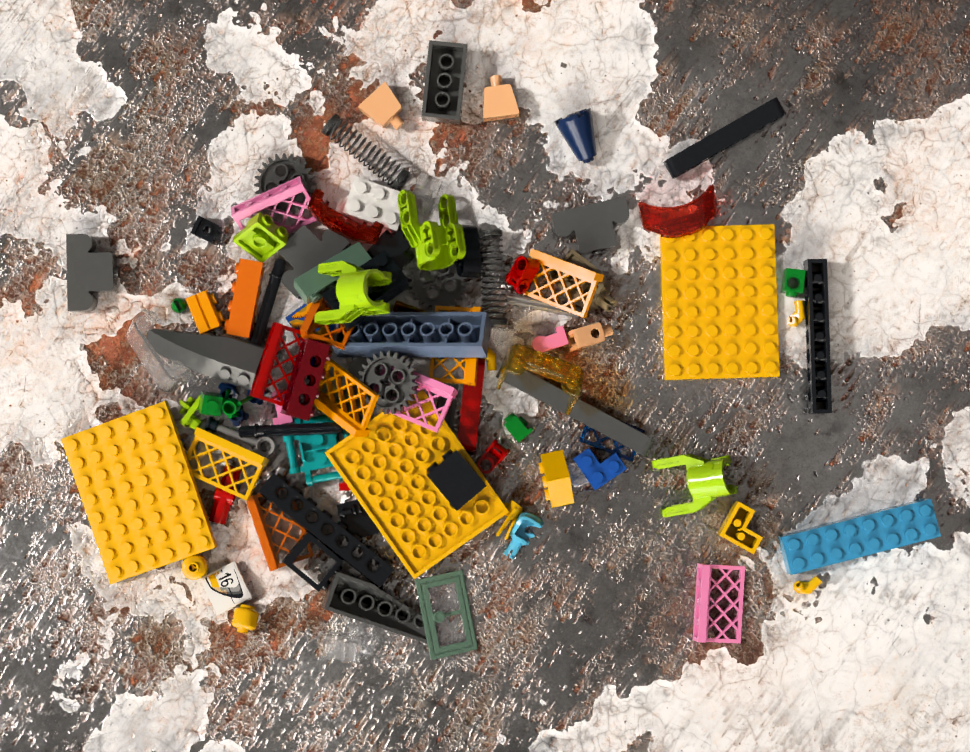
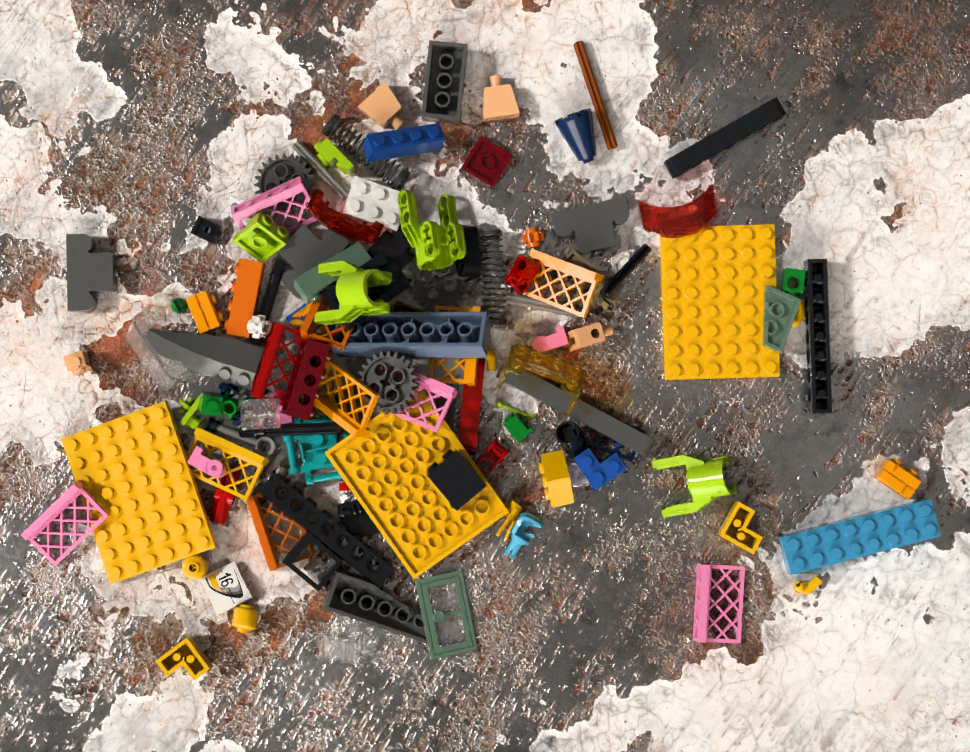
(58, 508): none -> bright pink fence
(78, 362): none -> light nougat brick
(186, 654): none -> yellow brick
(211, 467): none -> bright pink leg
(259, 326): none -> white gear
(260, 414): none -> clear brick
(321, 170): none -> light grey axle
(330, 155): none -> lime plate
(403, 142): none -> blue brick
(487, 161): none -> dark red plate
(500, 404): none -> lime hinge
(533, 238): none -> orange gear
(571, 438): none -> black wheel
(595, 95): none -> dark orange axle
(624, 272): none -> black axle
(778, 317): none -> sand green wing
(898, 478): none -> light orange brick

